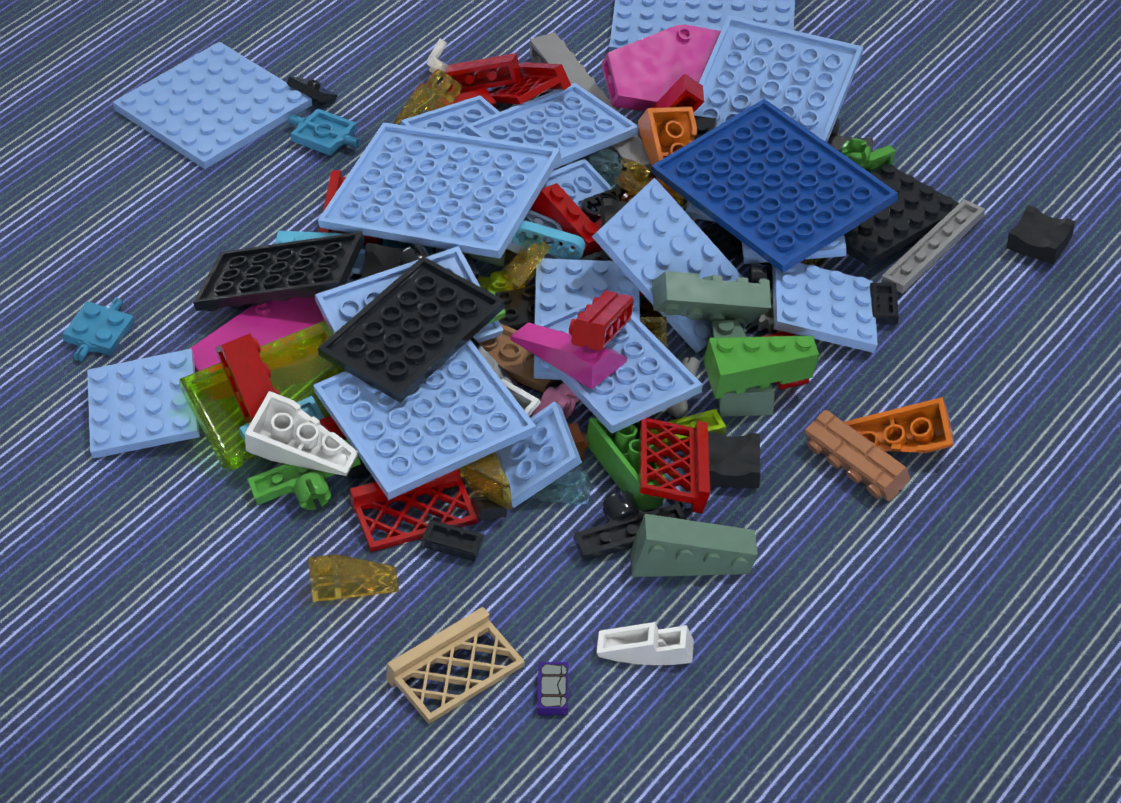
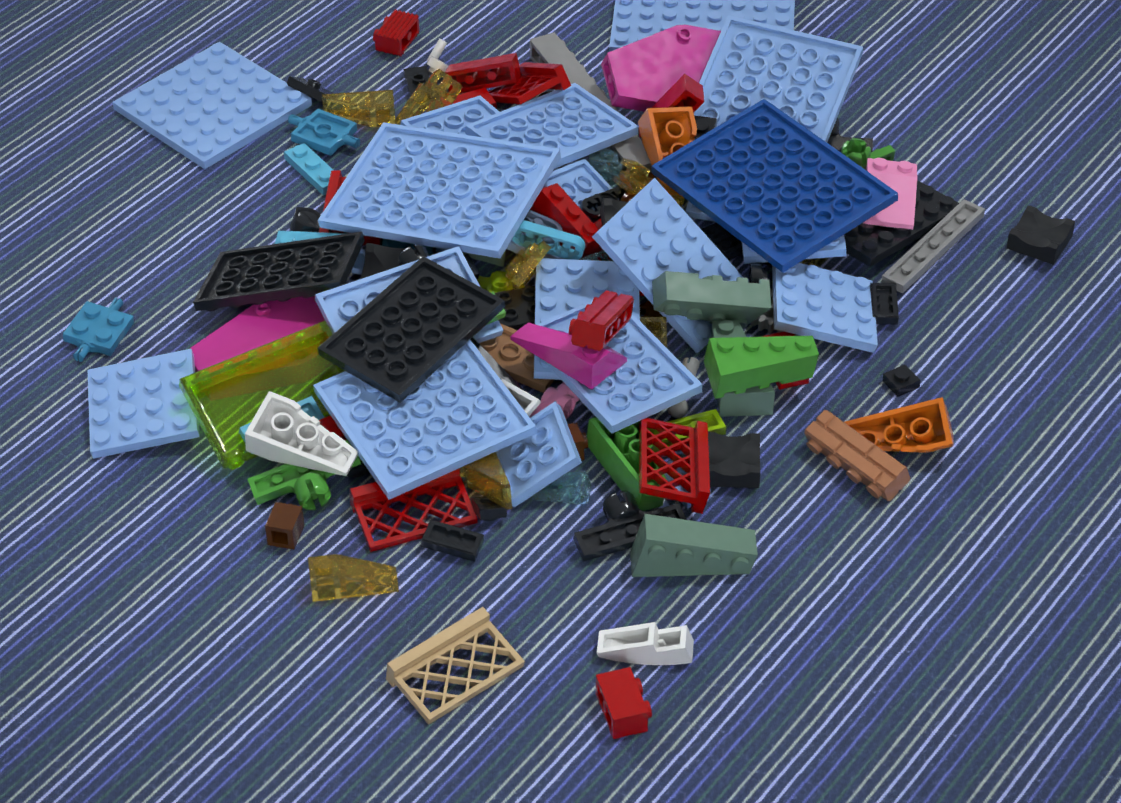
(246, 373): red brick -> none
(284, 525): none -> reddish brown brick
(305, 220): none -> black hat
(309, 166): none -> medium azure plate
(364, 108): none -> clear yellow slope
(396, 32): none -> red brick
(414, 77): none -> black plate
(553, 688): tile -> none
(623, 702): none -> red brick
(901, 380): none -> black plate
(903, 179): none -> bright pink slope

